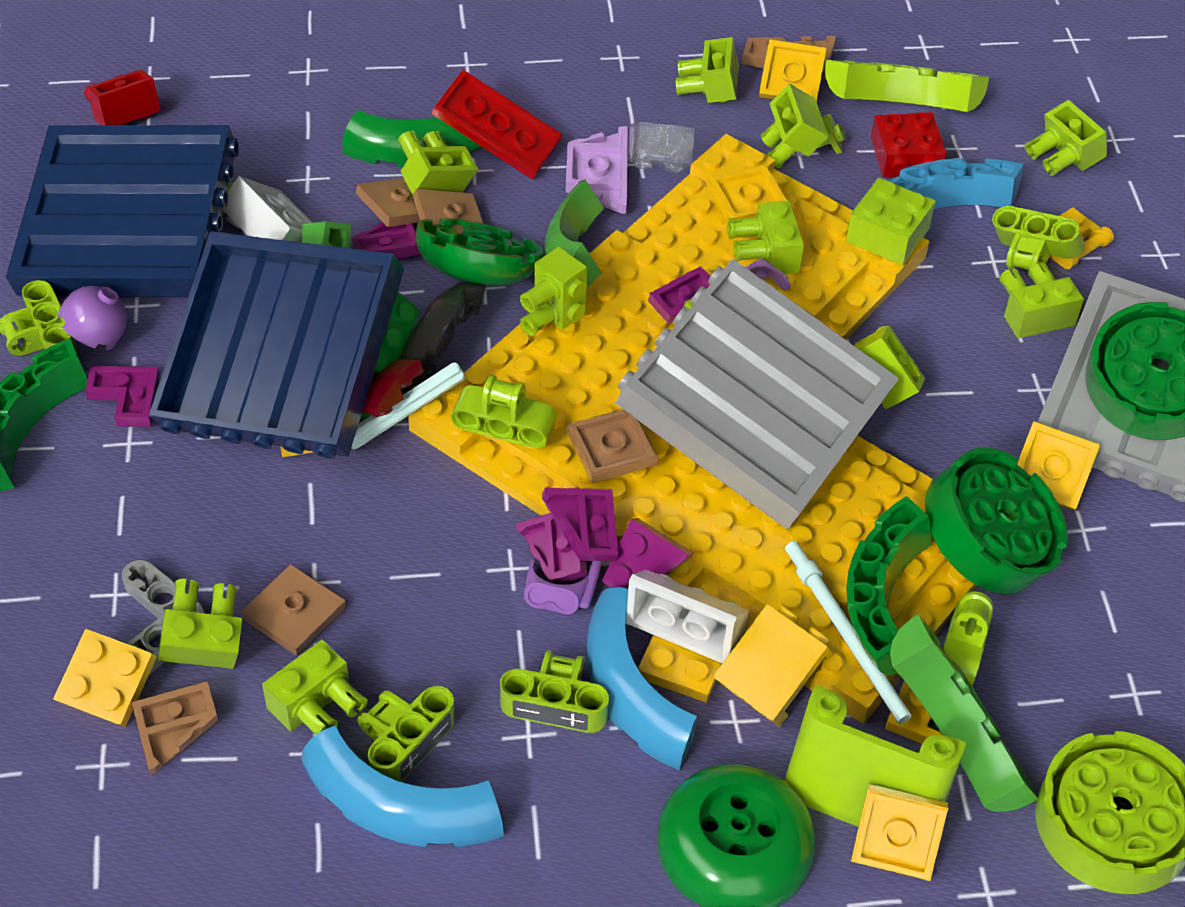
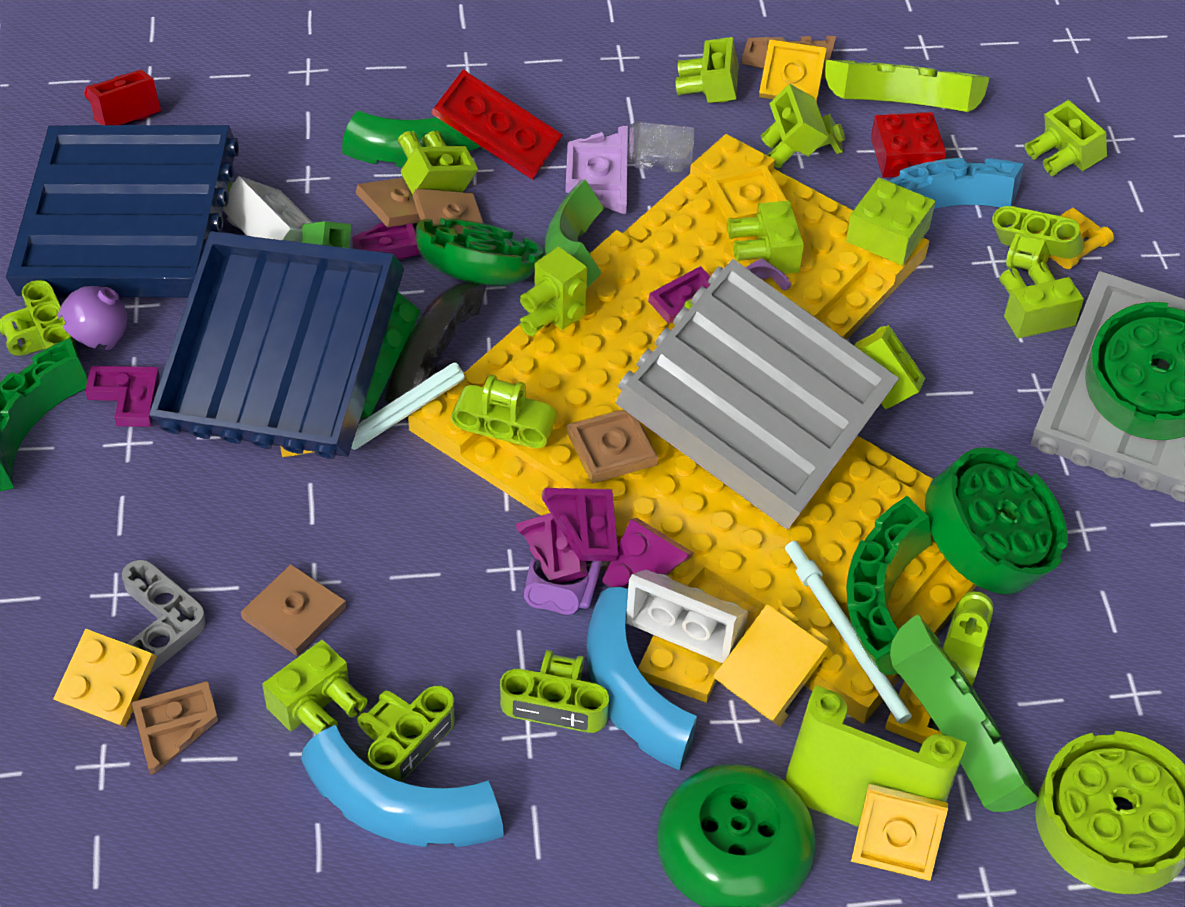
(201, 637): lime brick -> none
(387, 386): dark red slope -> none
(1059, 461): yellow plate -> none

